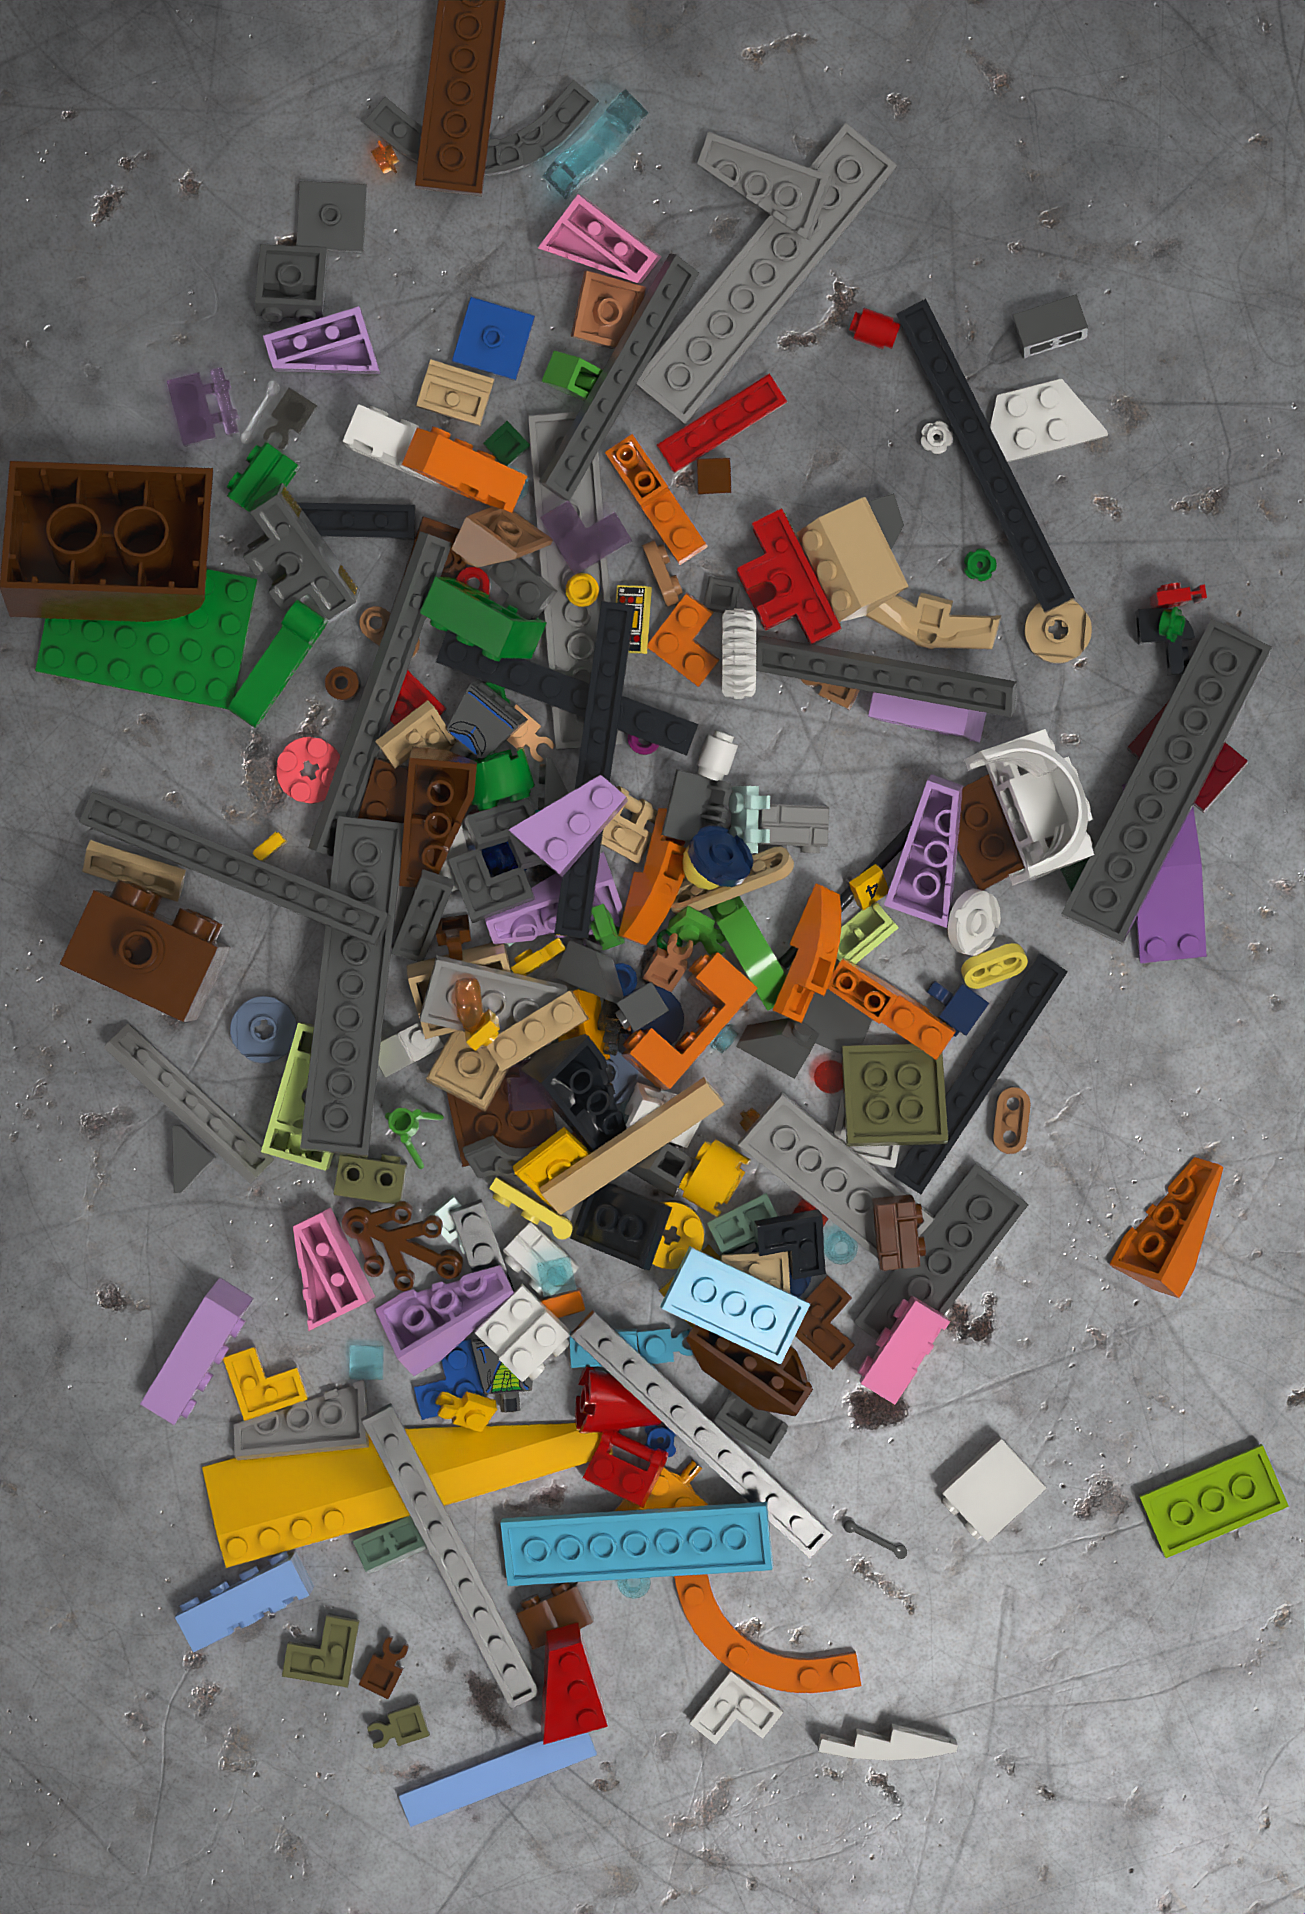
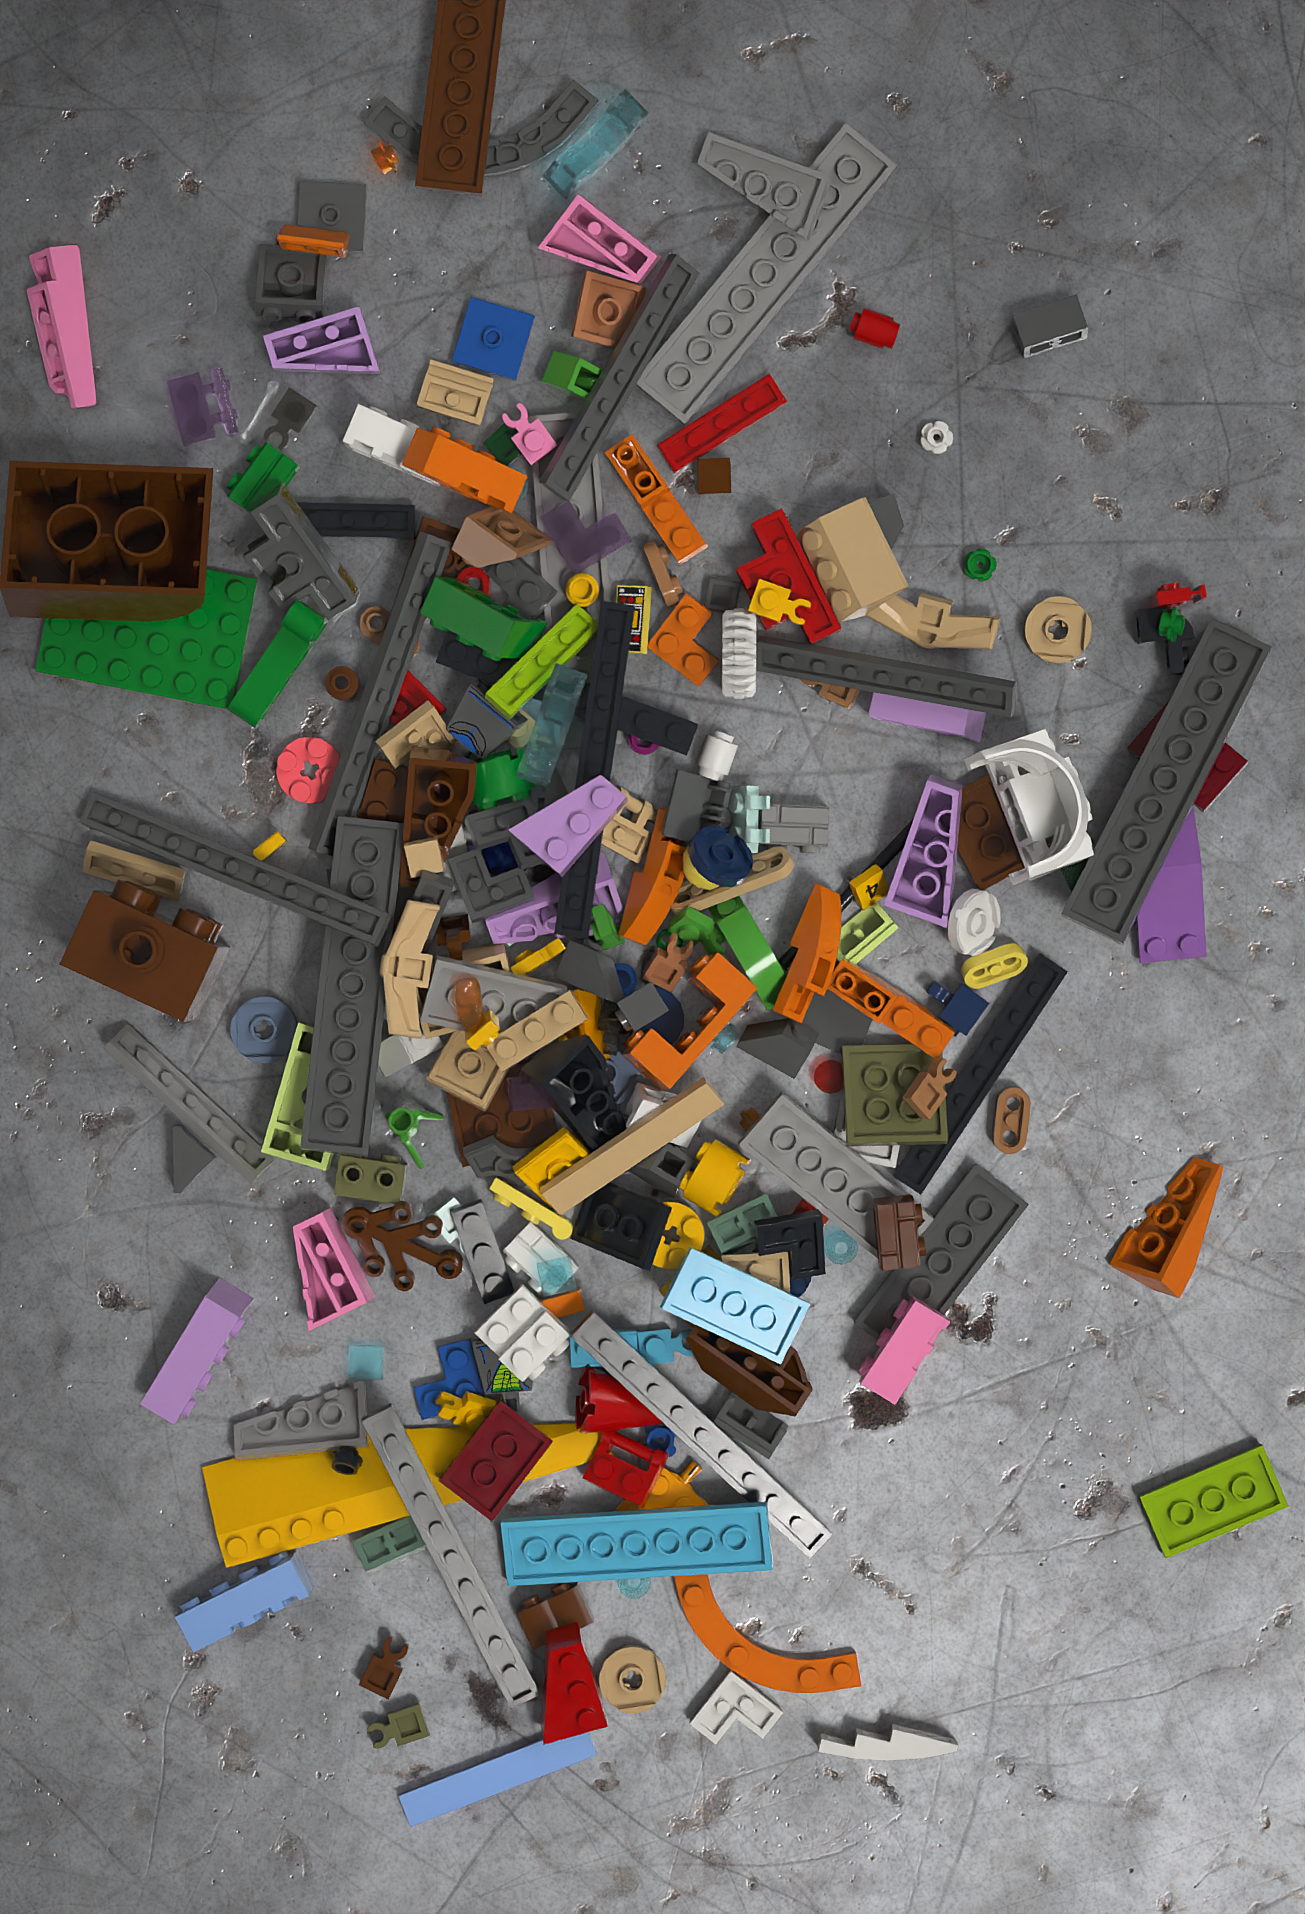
(62, 323): none -> bright pink wedge
(259, 1393): yellow plate -> none
(313, 240): none -> orange slope
(330, 1662): olive plate -> none
(346, 1460): none -> black plate
(406, 968): none -> tan plate
(424, 855): none -> tan tile
(434, 1321): lavender wedge -> none
(495, 1460): none -> dark red plate
(531, 438): none -> bright pink plate
(537, 665): none -> lime plate
(552, 725): none -> clear light blue arch
(621, 1694): none -> tan plate
(772, 601): none -> yellow plate
(816, 1327): reddish brown plate -> none
(900, 1551): dark grey hinge -> none
(926, 1090): none -> medium nougat plate
(985, 456): black plate -> none
(991, 1490): white brick -> none
(1042, 420): white wing -> none

